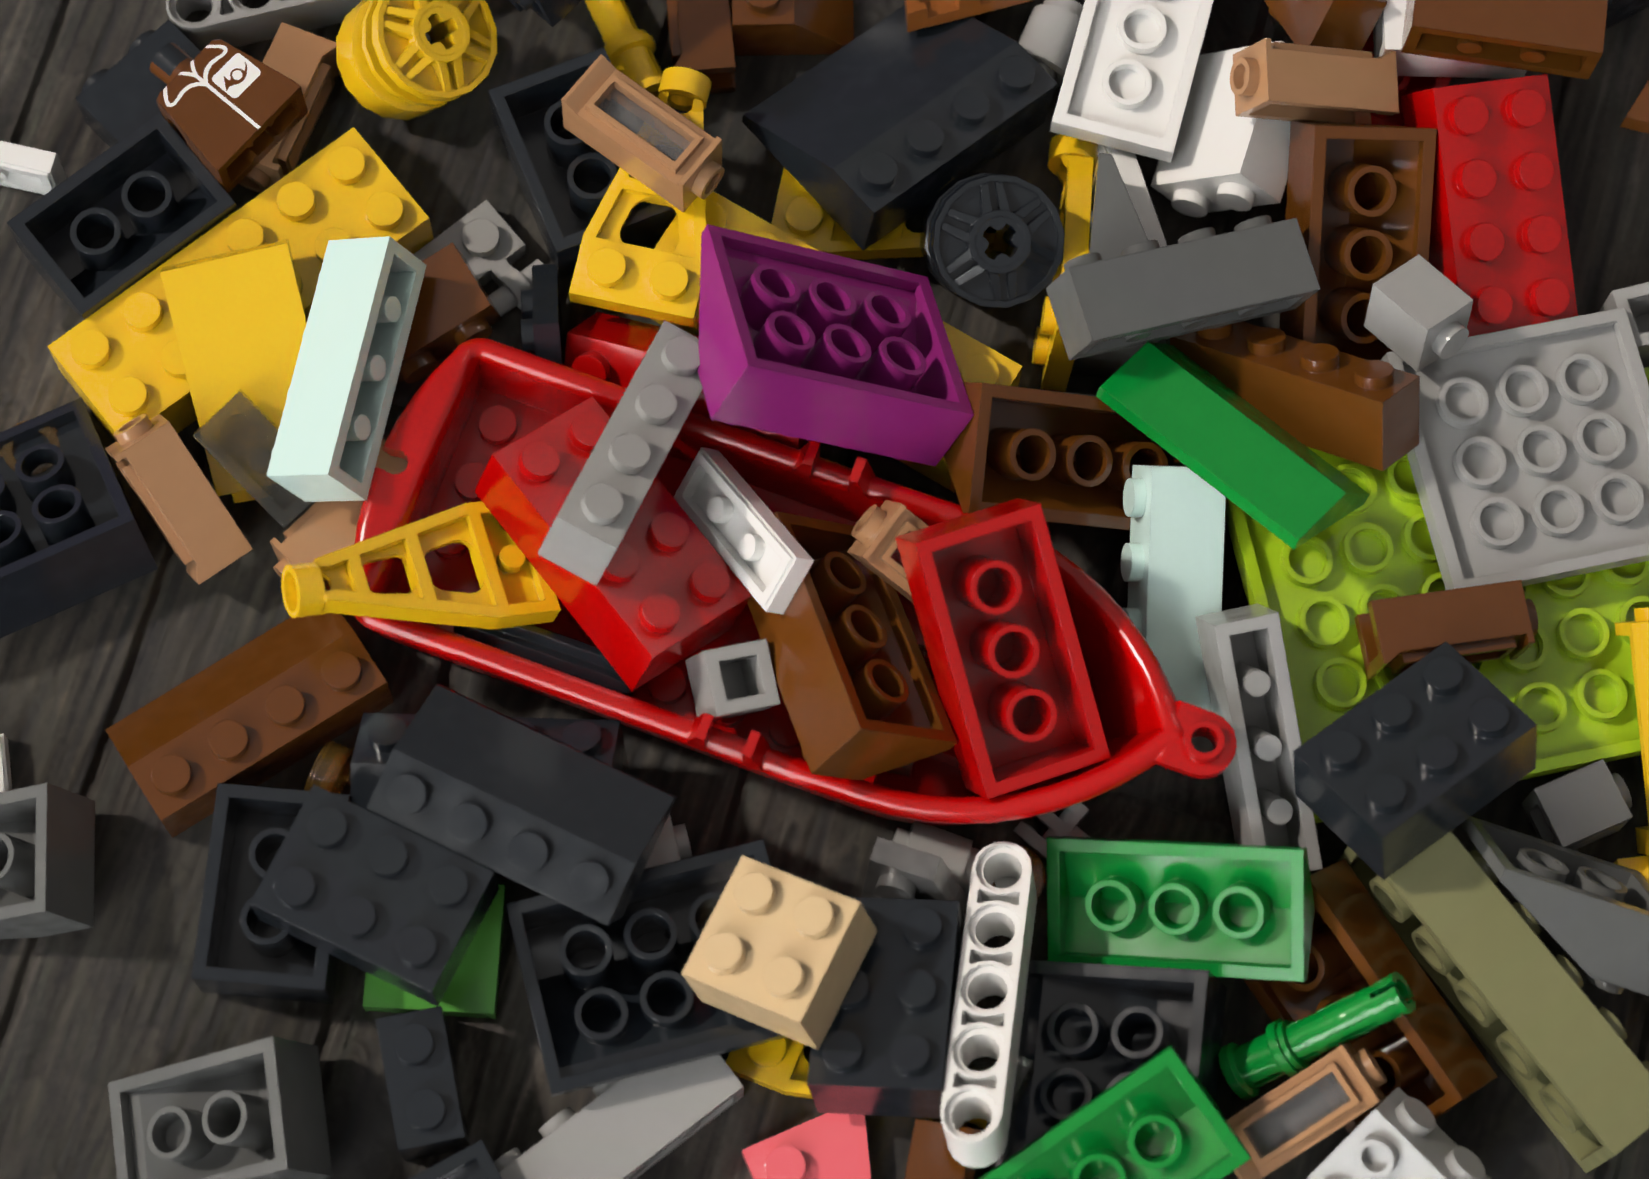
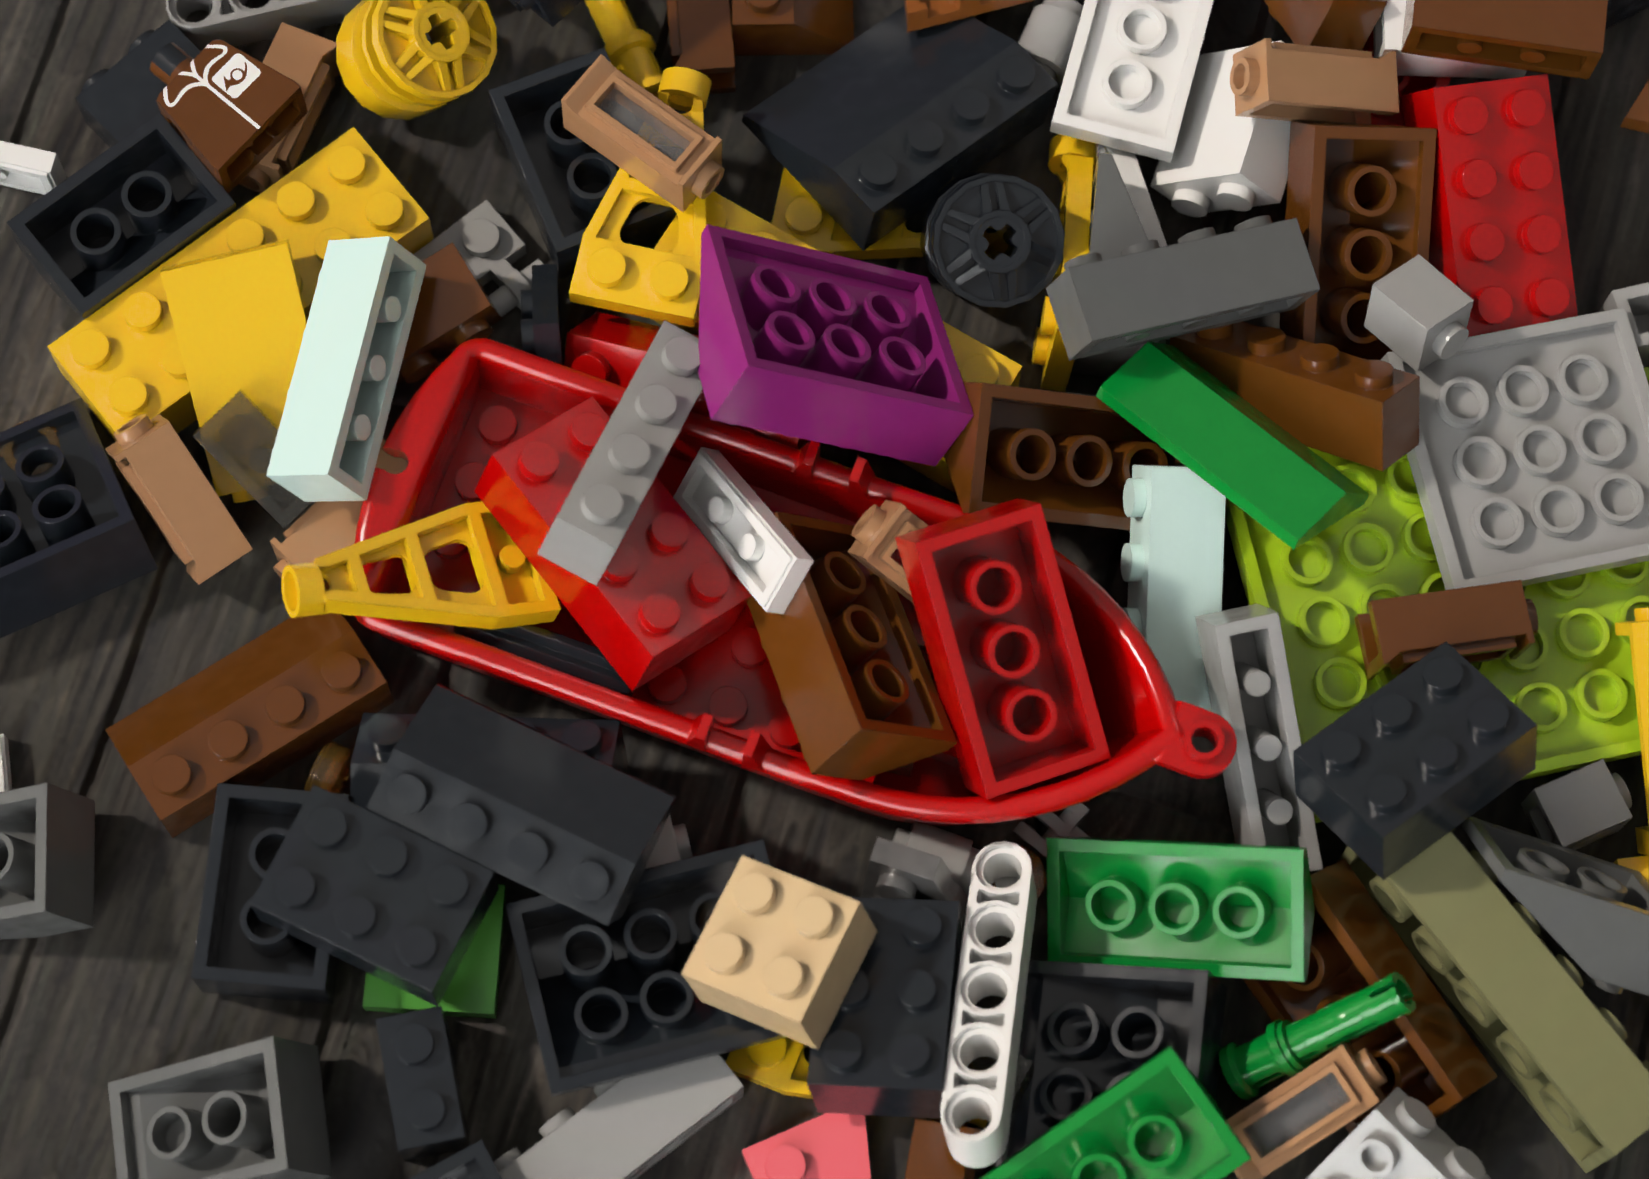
(733, 680): light grey brick -> none

